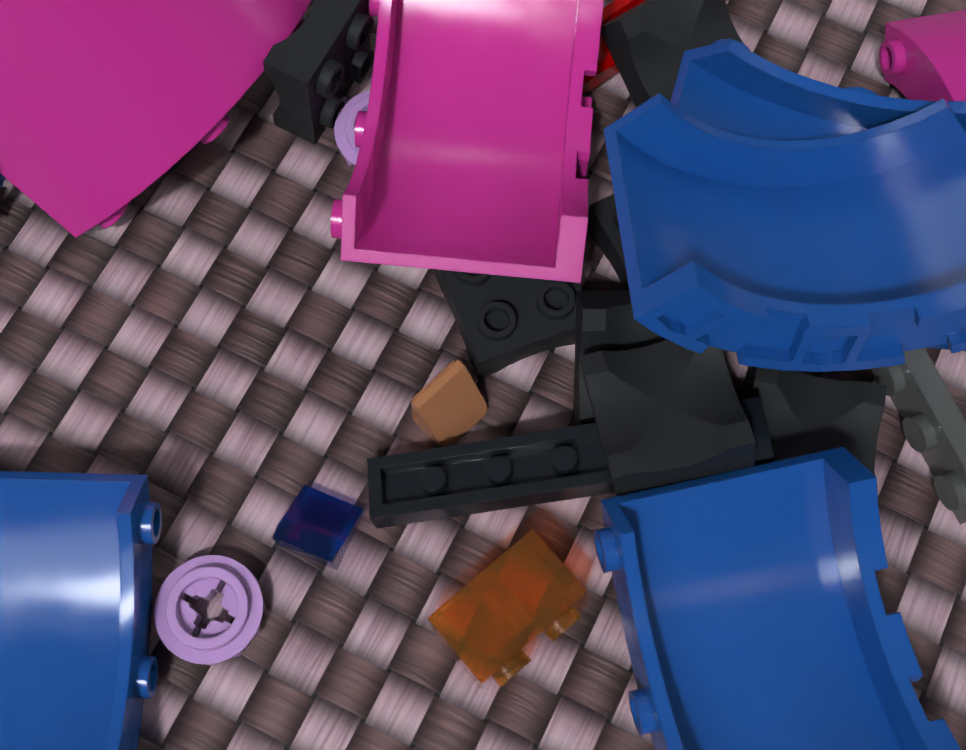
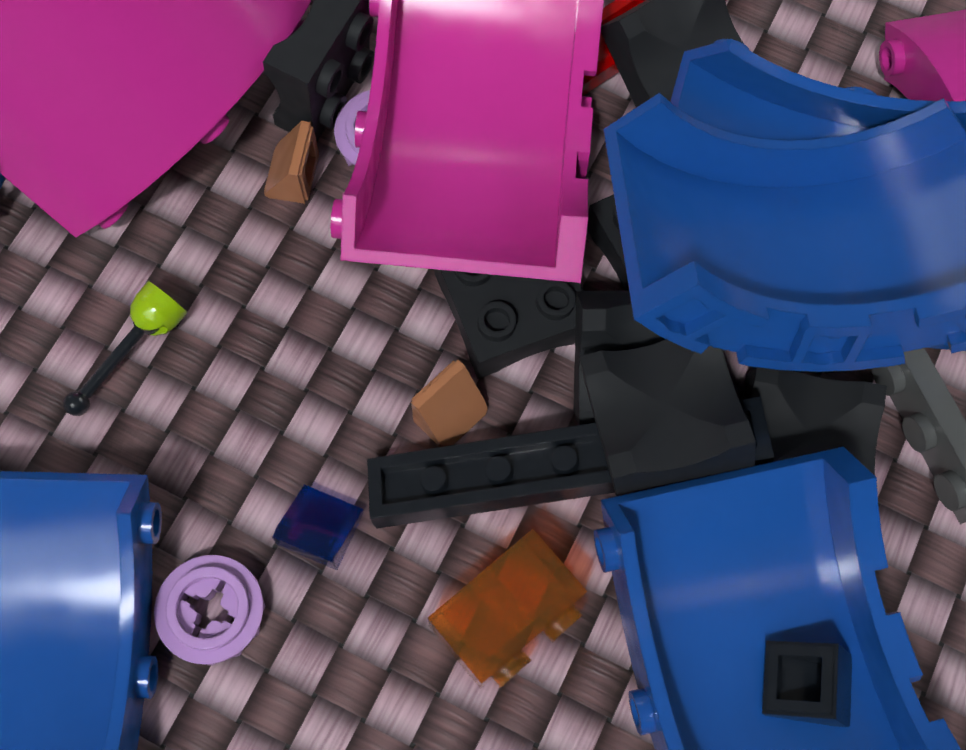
(151, 314): none -> hinge
(293, 165): none -> nougat slope
(808, 682): none -> black slope

